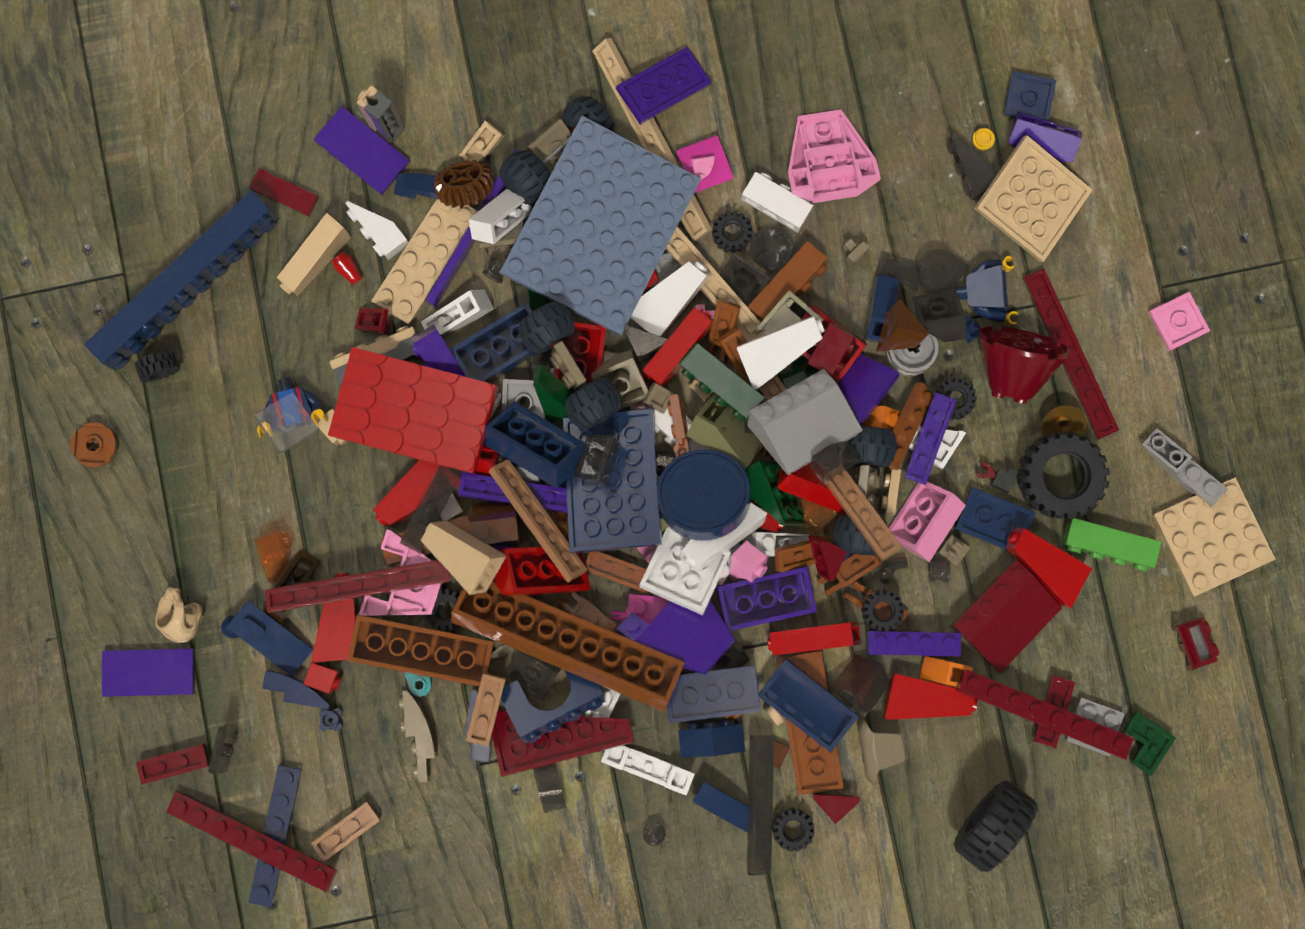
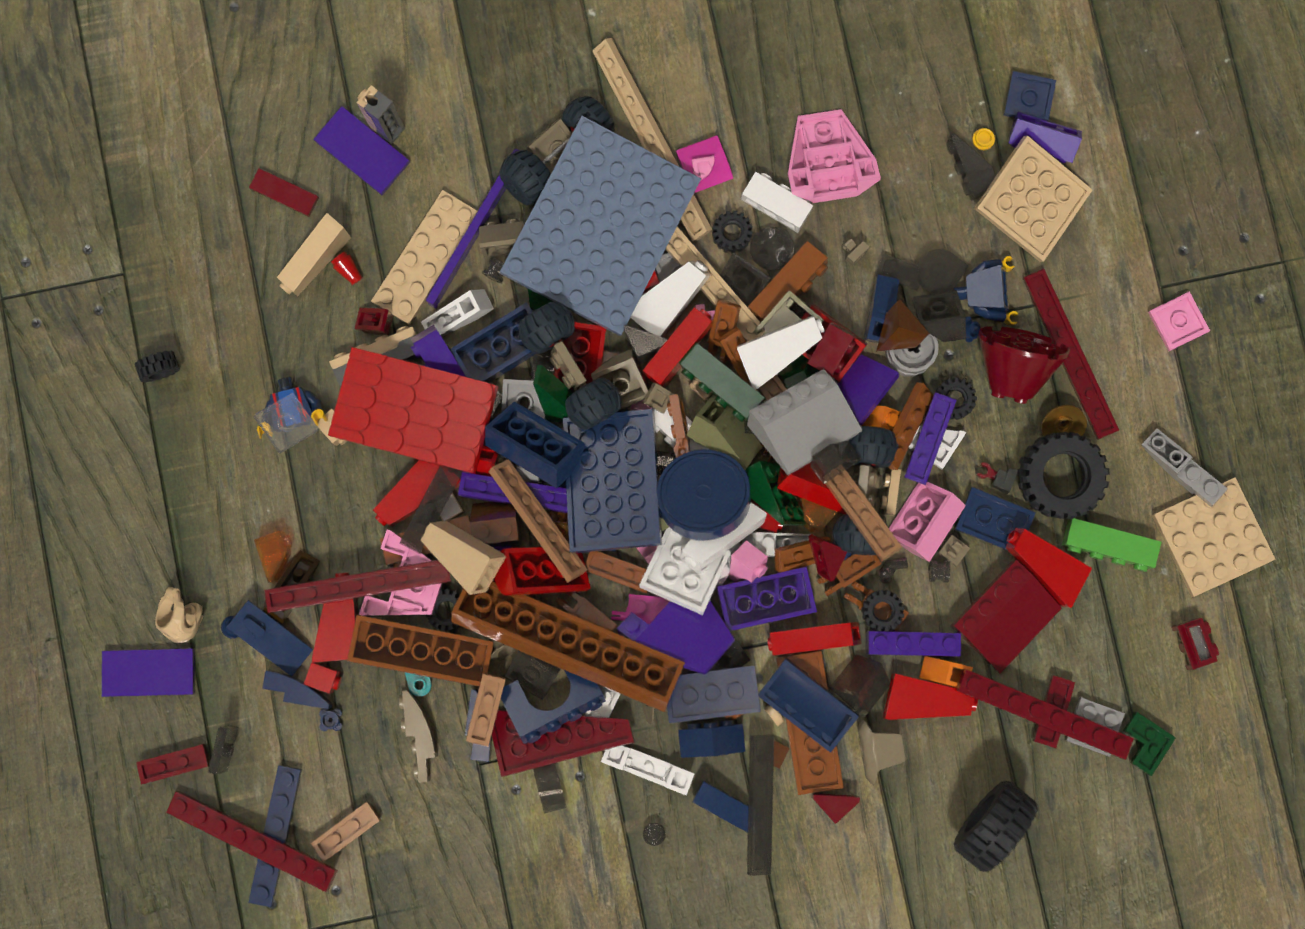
(85, 454): dark orange plate -> none
(182, 282): dark blue brick -> none
(383, 231): white slope -> none
(415, 184): dark blue slope -> none
(464, 183): reddish brown gear -> none
(482, 142): tan slope -> none
(498, 217): white brick -> none
(597, 459): clear smoke slope -> none
(663, 85): dark purple tile -> none
(807, 829): black tyre -> none

